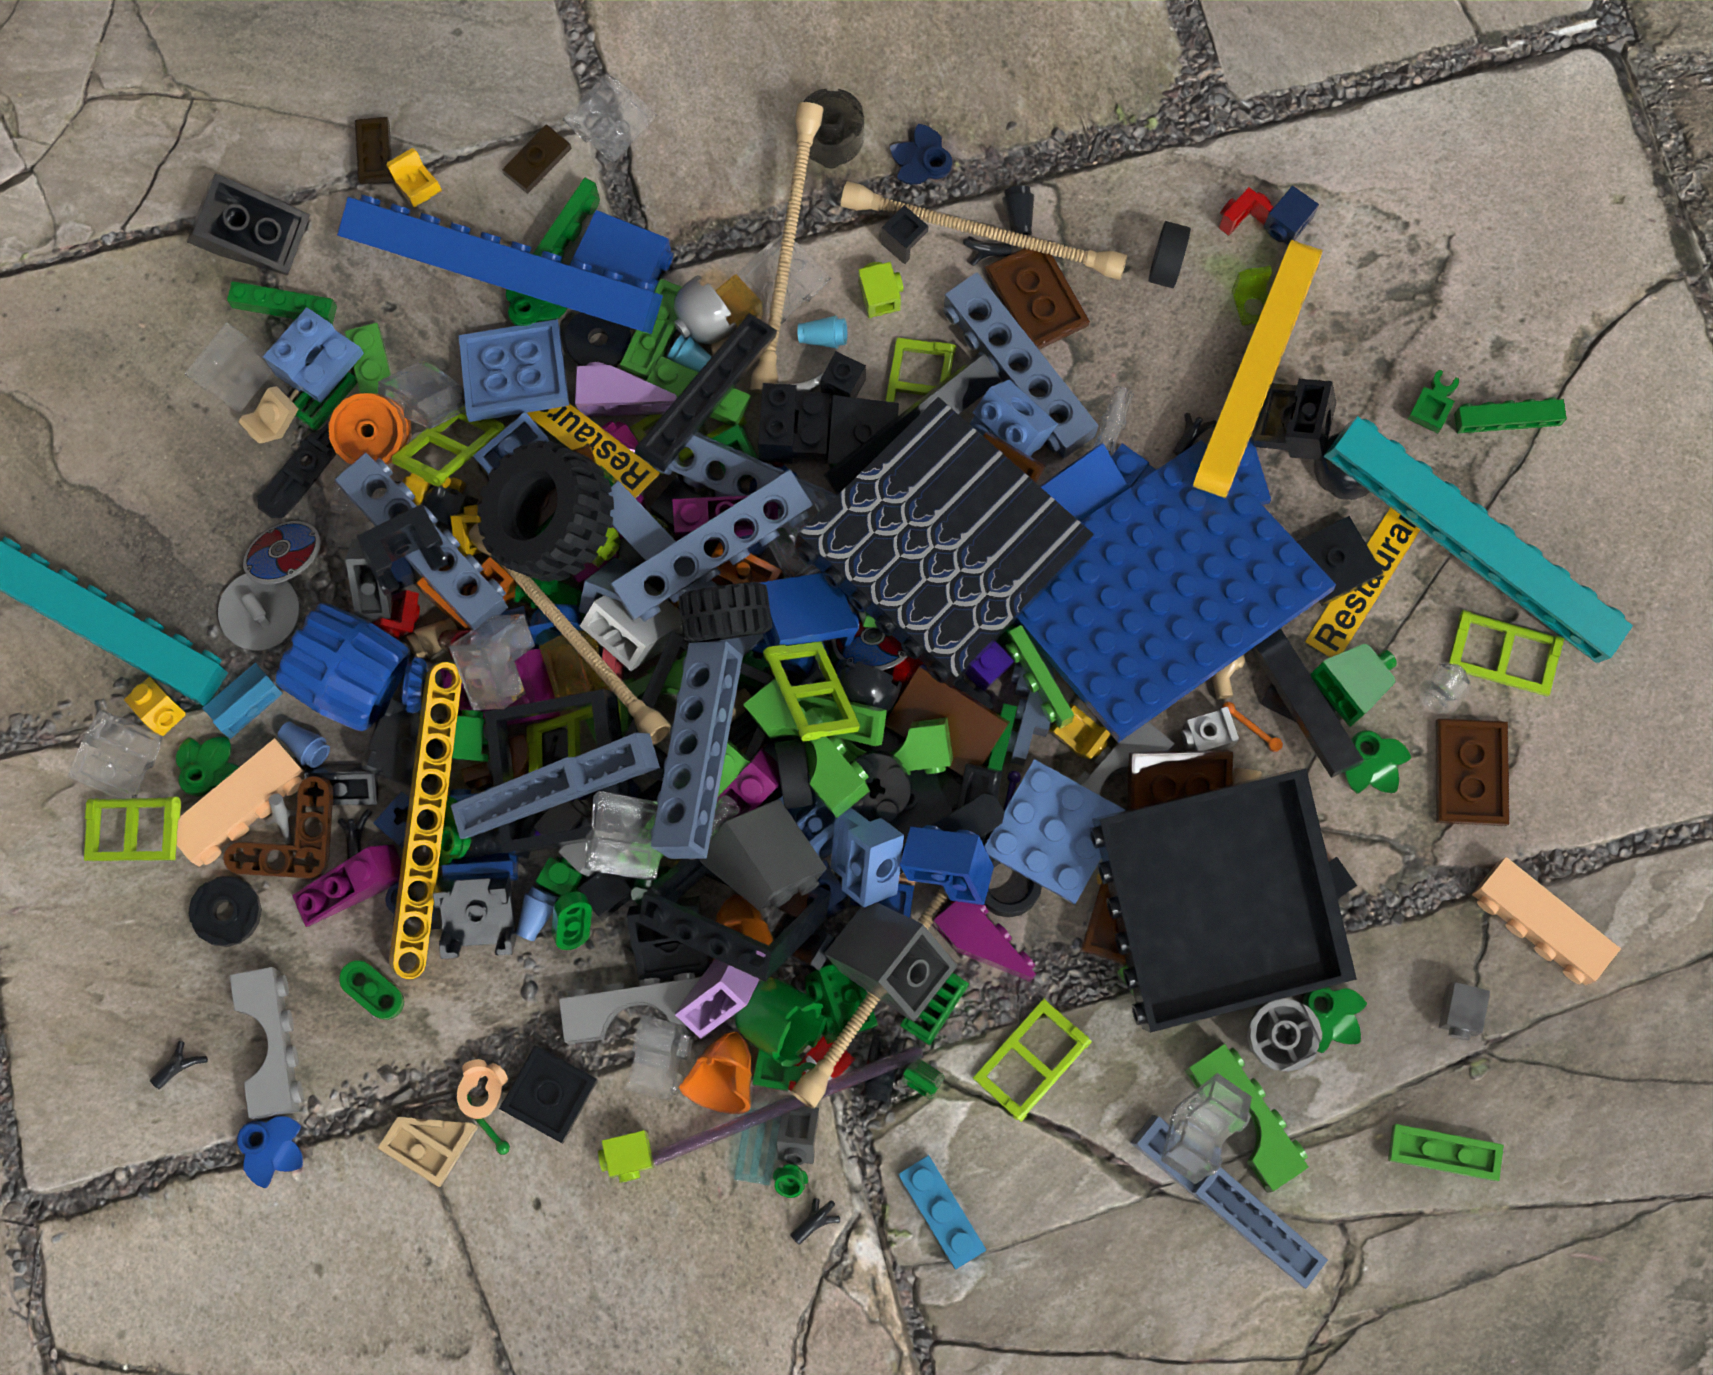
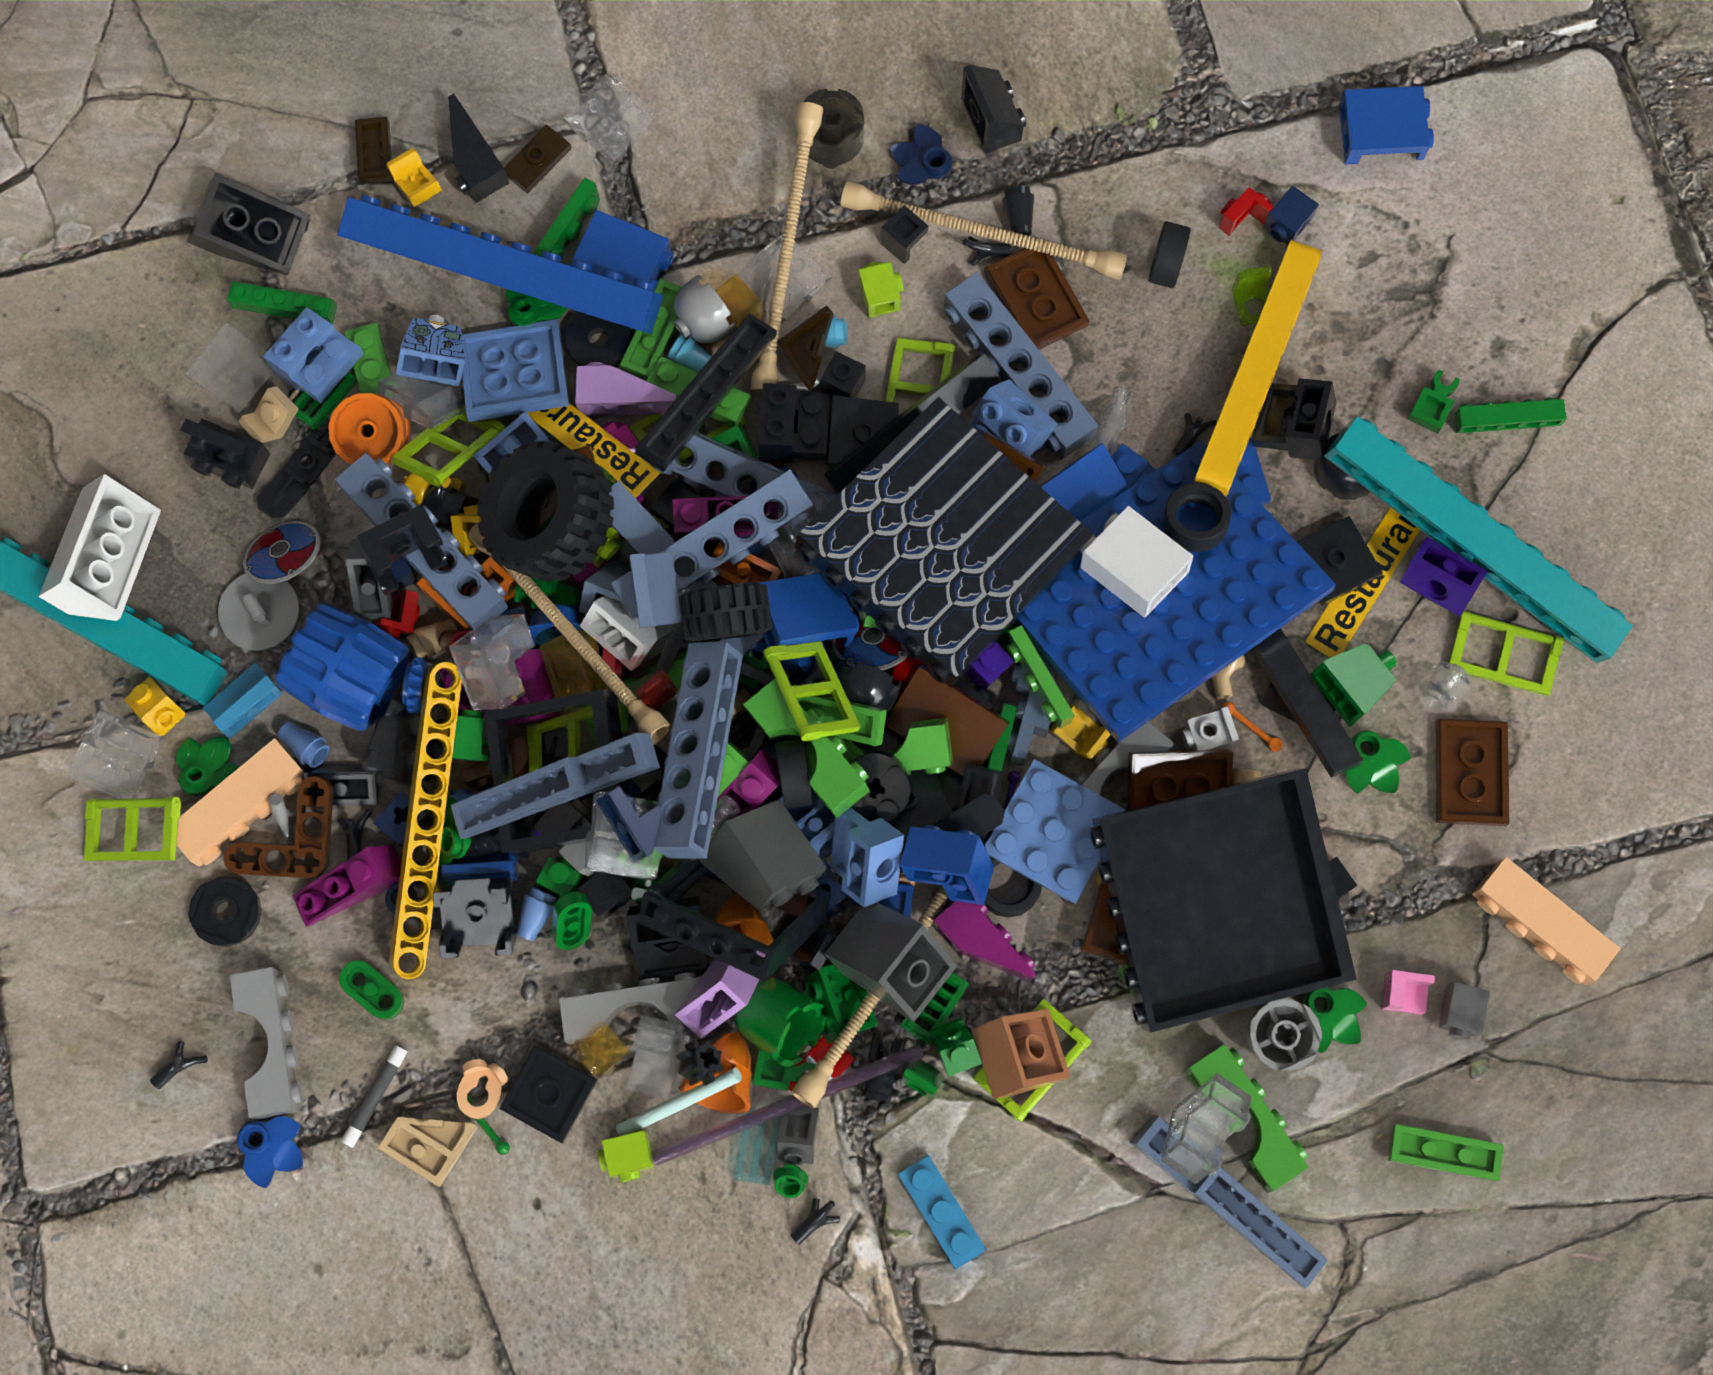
(100, 551): none -> white slope
(241, 455): none -> black brick
(374, 1096): none -> dark grey bar
(432, 351): none -> medium blue torso
(474, 160): none -> black slope
(603, 1052): none -> clear yellow bracket
(634, 831): none -> dark blue slope
(655, 589): none -> sand blue panel
(657, 690): none -> clear red slope
(678, 1102): none -> light aqua bar
(699, 1062): none -> black gear
(806, 345): none -> dark brown tile
(955, 1047): none -> green brick
(991, 108): none -> black slope
(1020, 1053): none -> nougat slope
(1135, 561): none -> white brick
(1199, 494): none -> black tyre
(1385, 122): none -> blue panel
(1406, 991): none -> bright pink panel
(1443, 576): none -> dark purple brick

